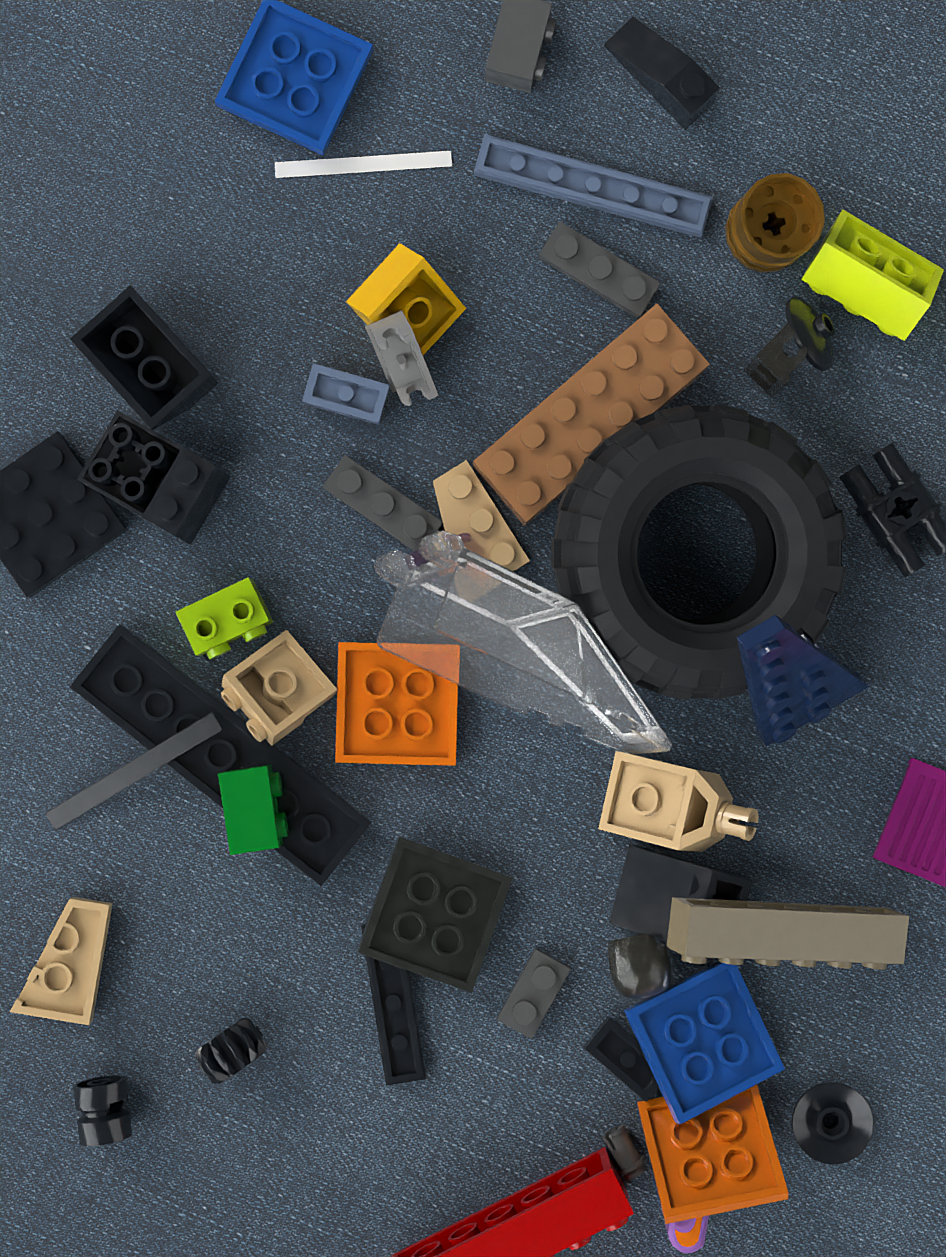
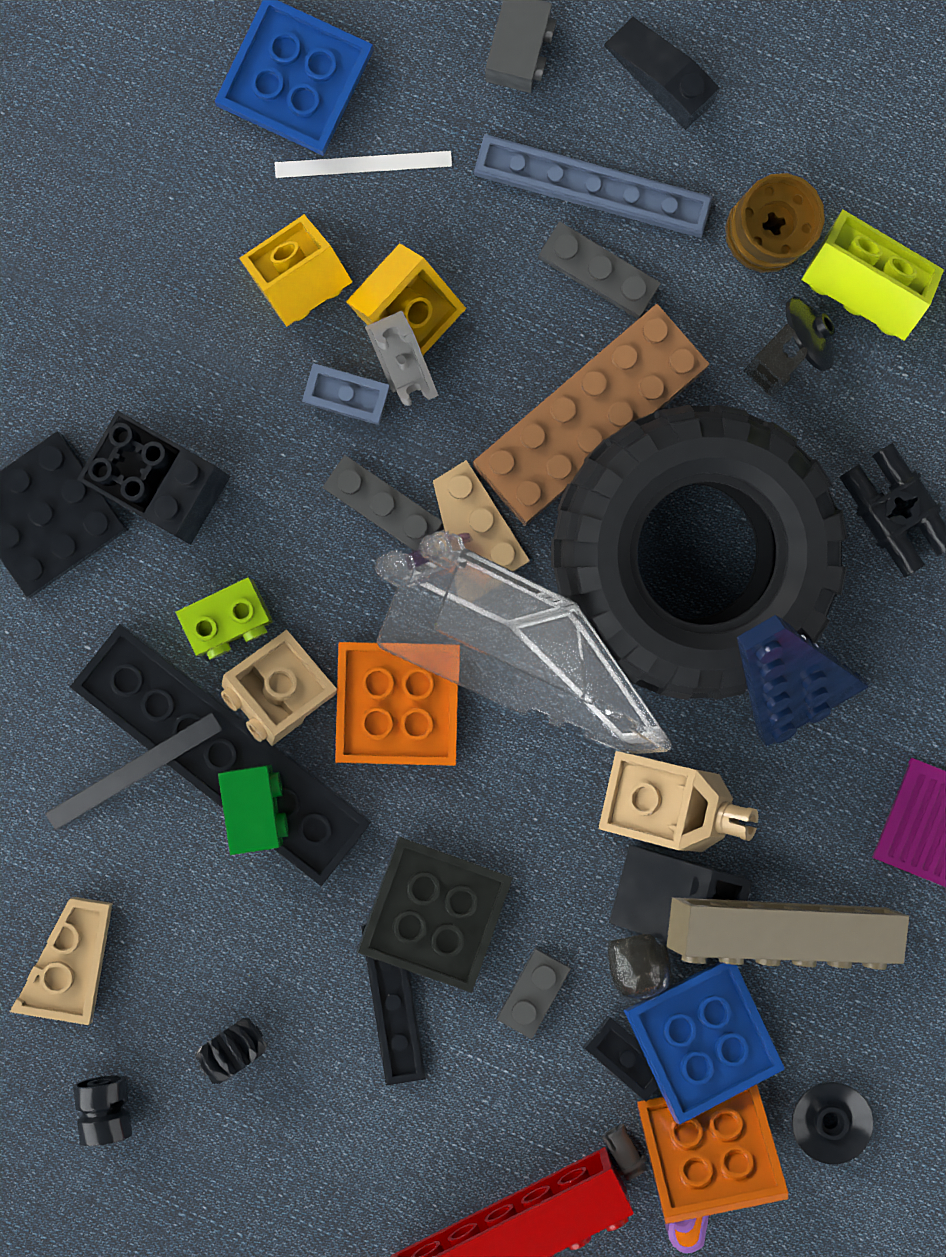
(143, 359): black slope -> none
(296, 270): none -> yellow slope

